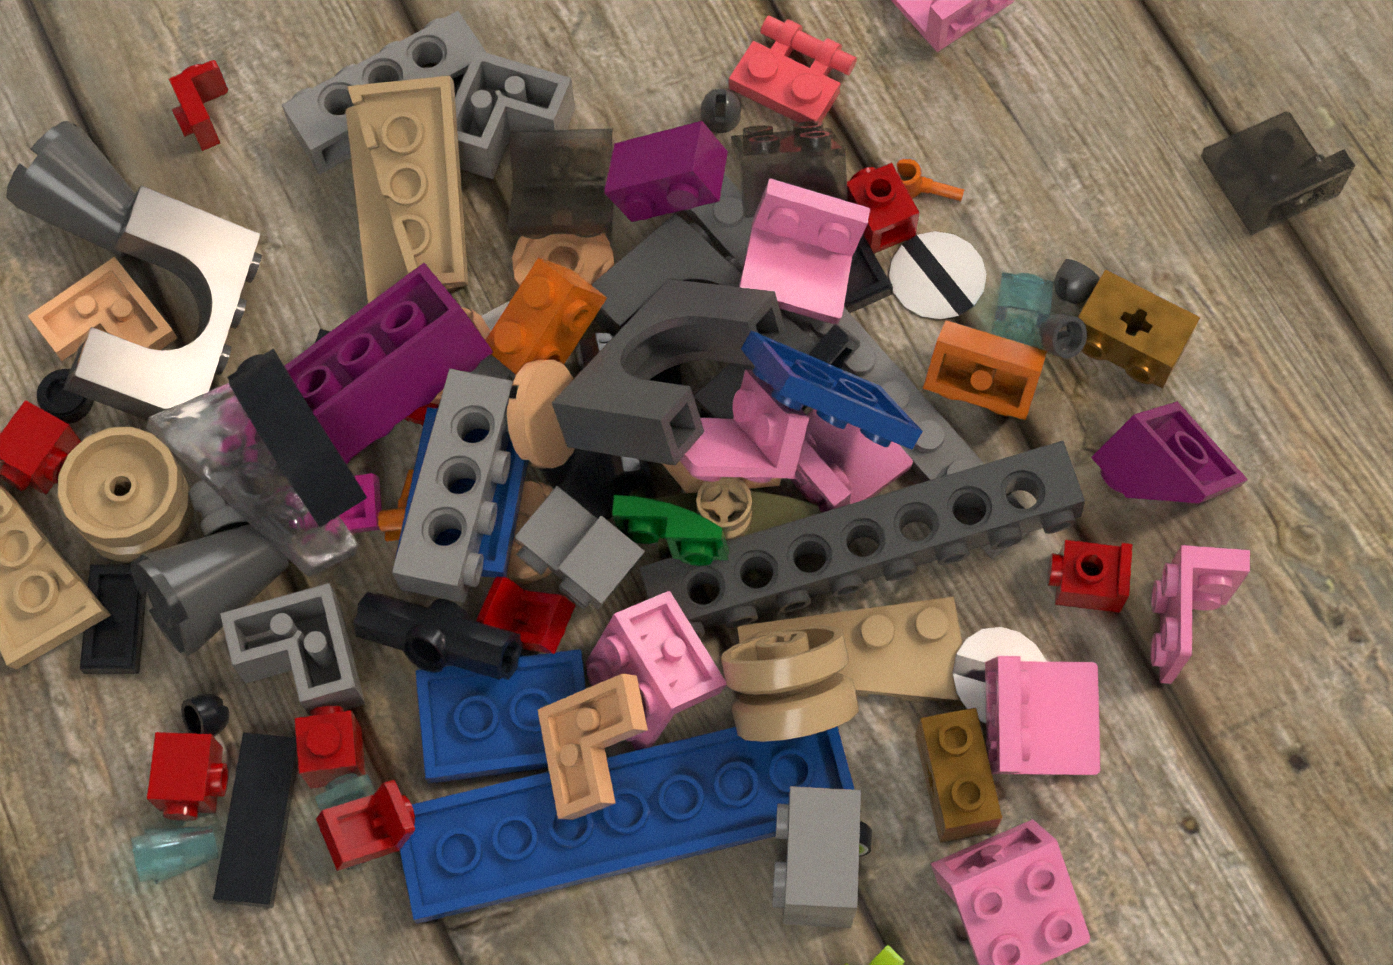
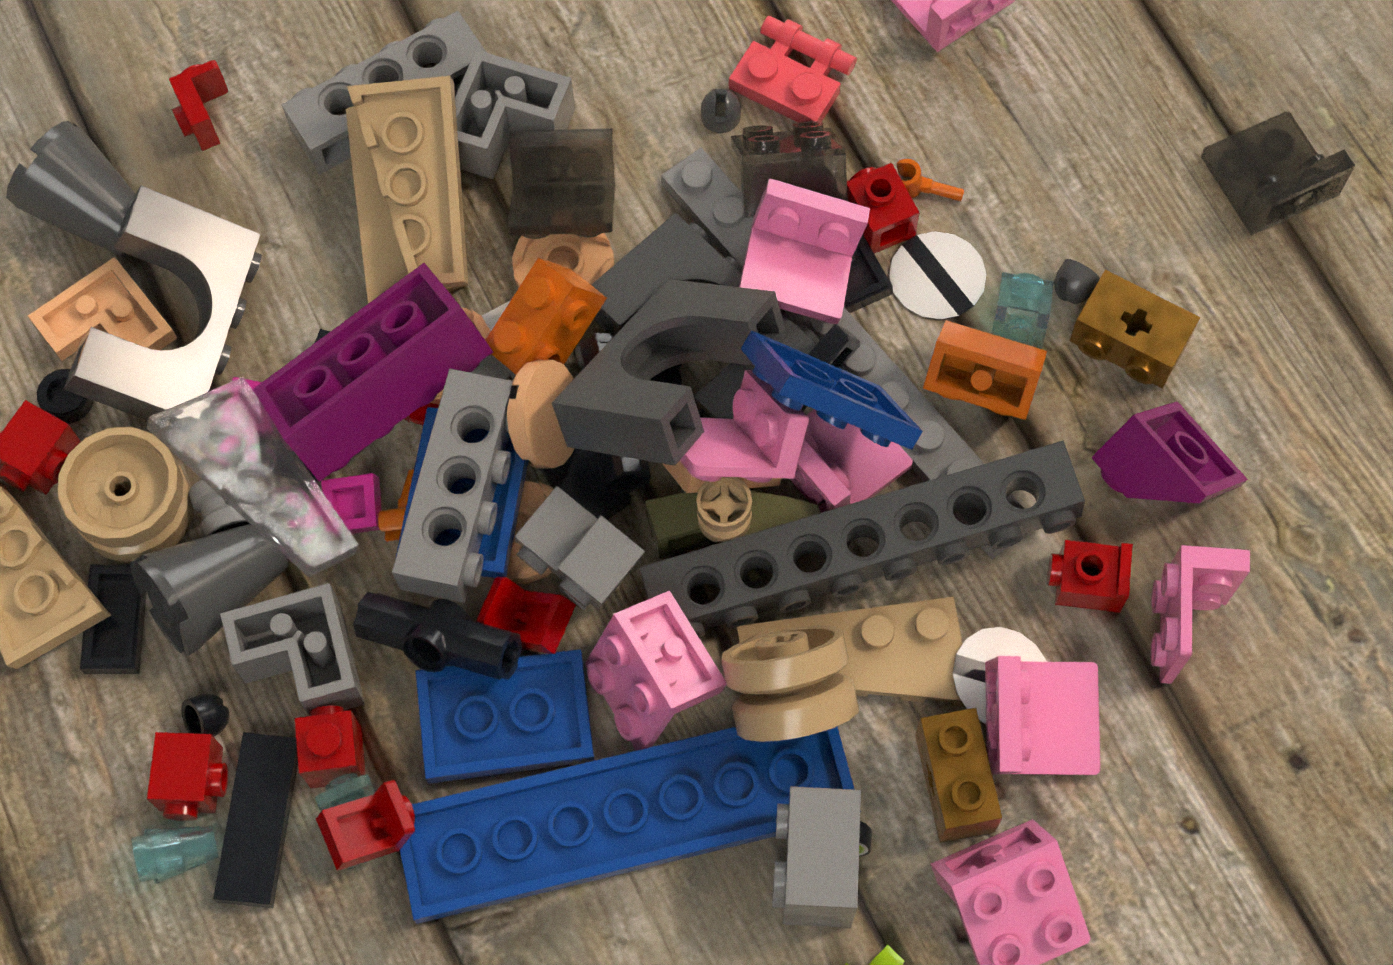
(295, 437): black arch -> none
(576, 739): light nougat plate -> none
(666, 172): magenta brick -> none
(688, 534): green slope -> none
(1063, 343): dark grey hinge -> none

